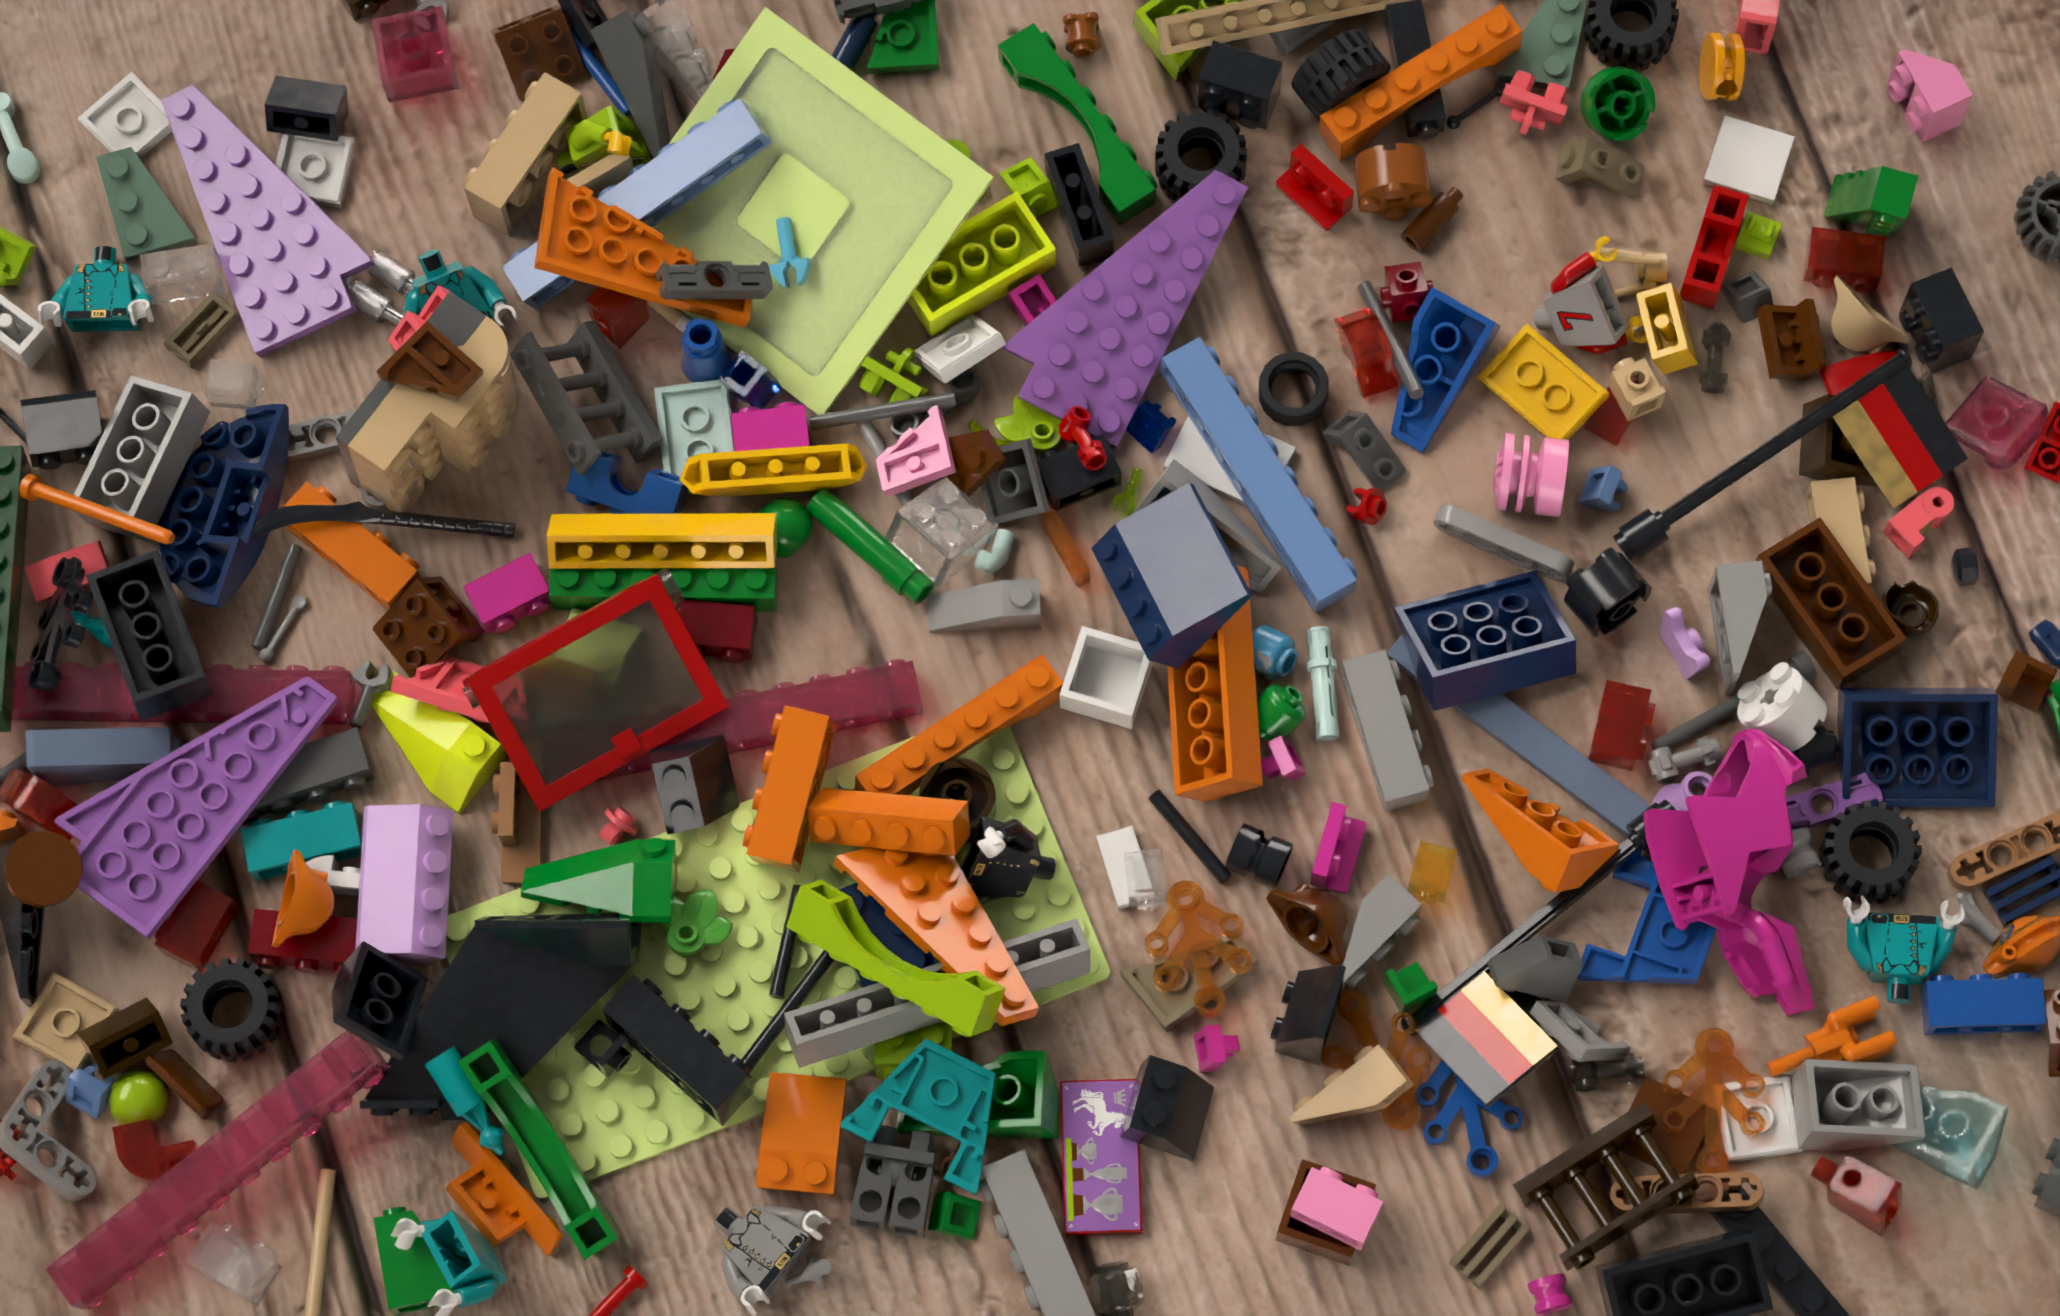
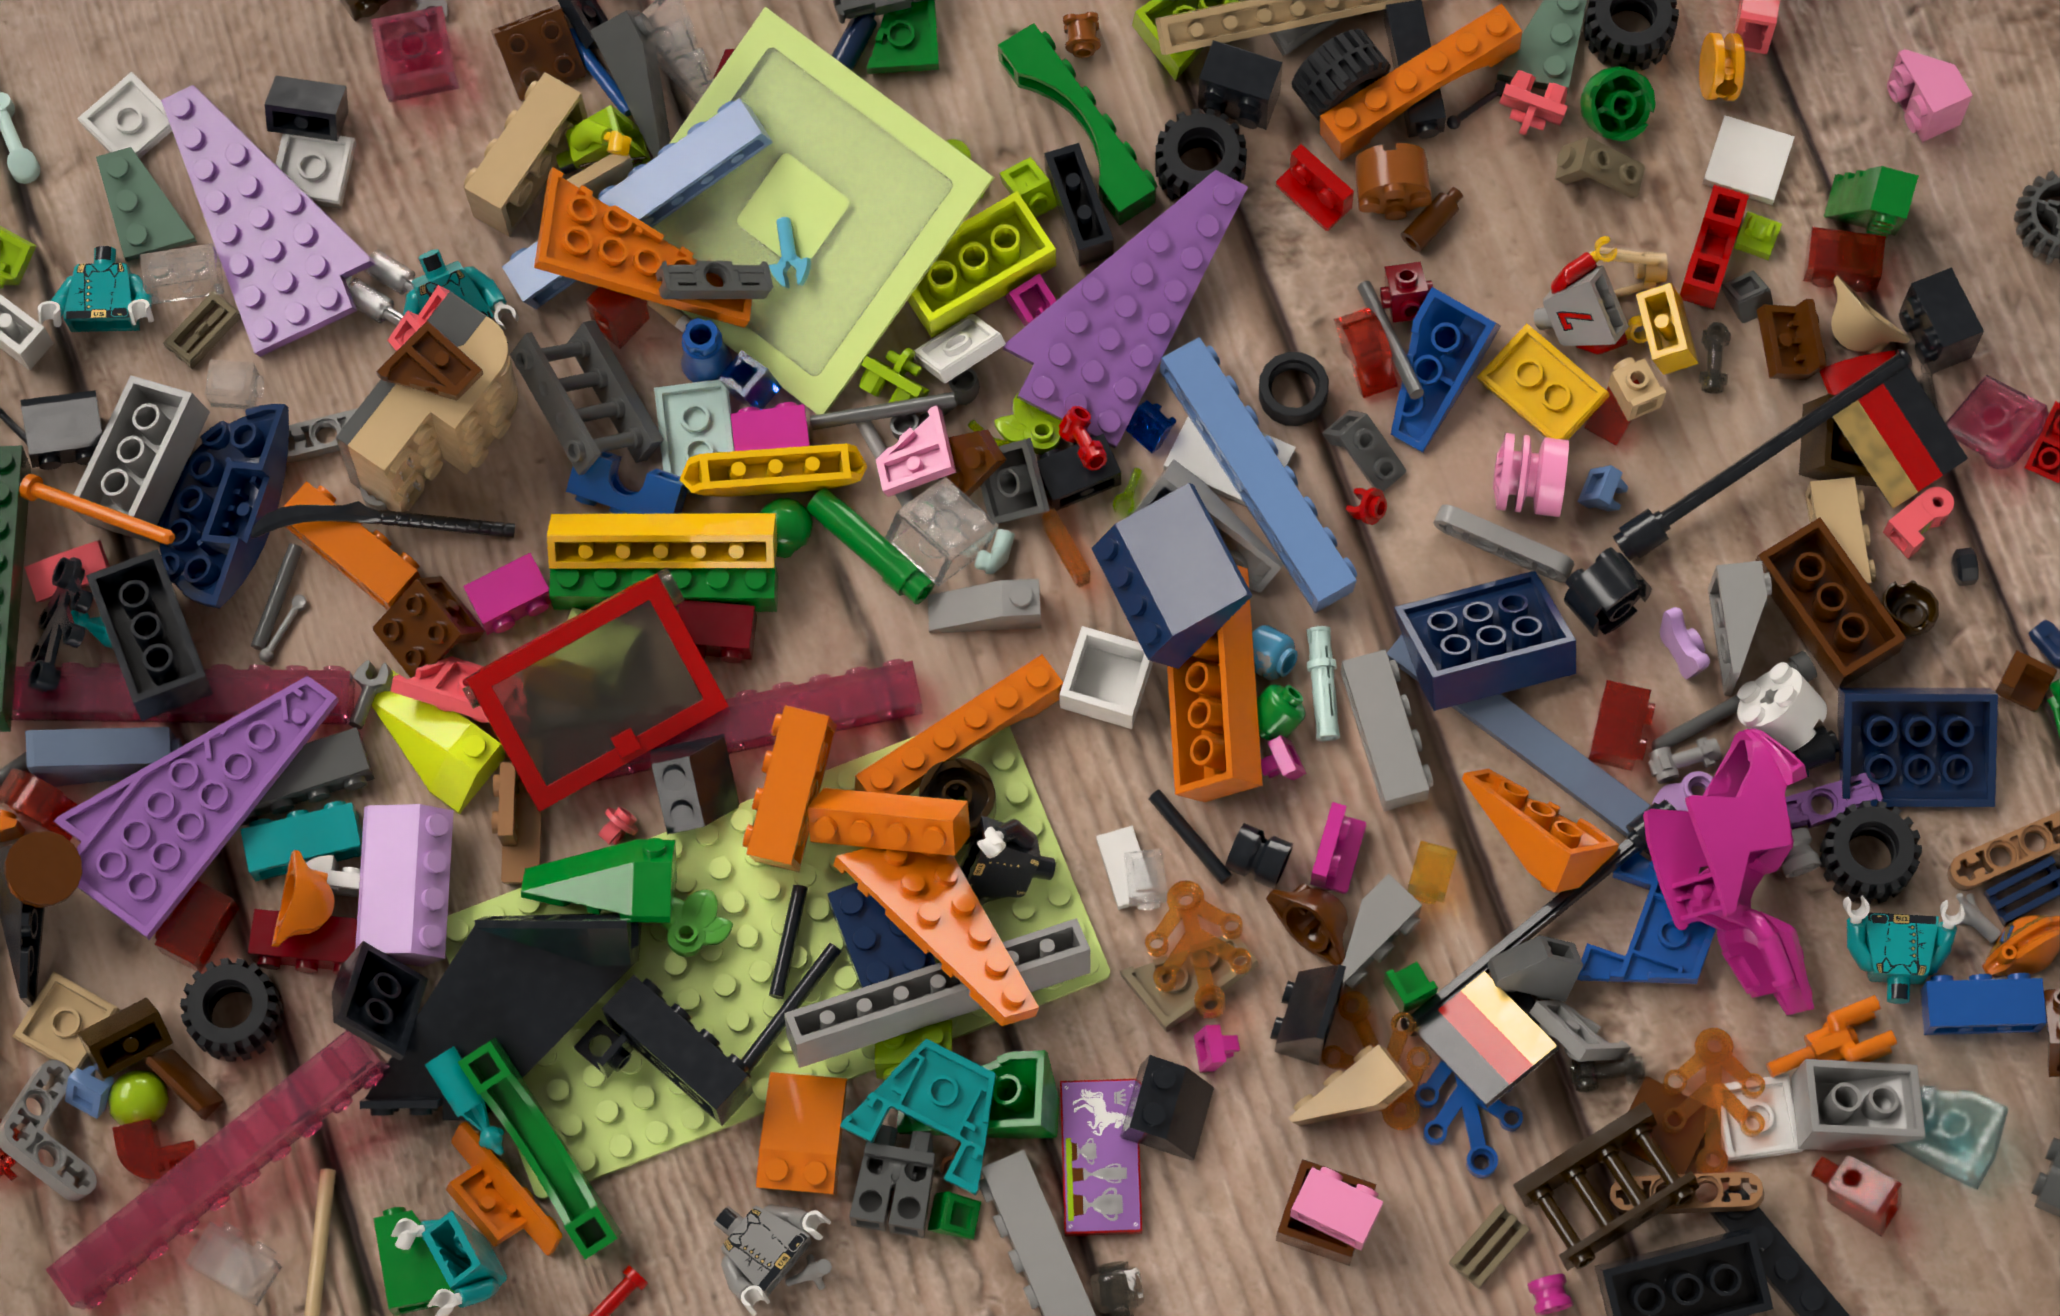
(832, 922): lime arch -> none

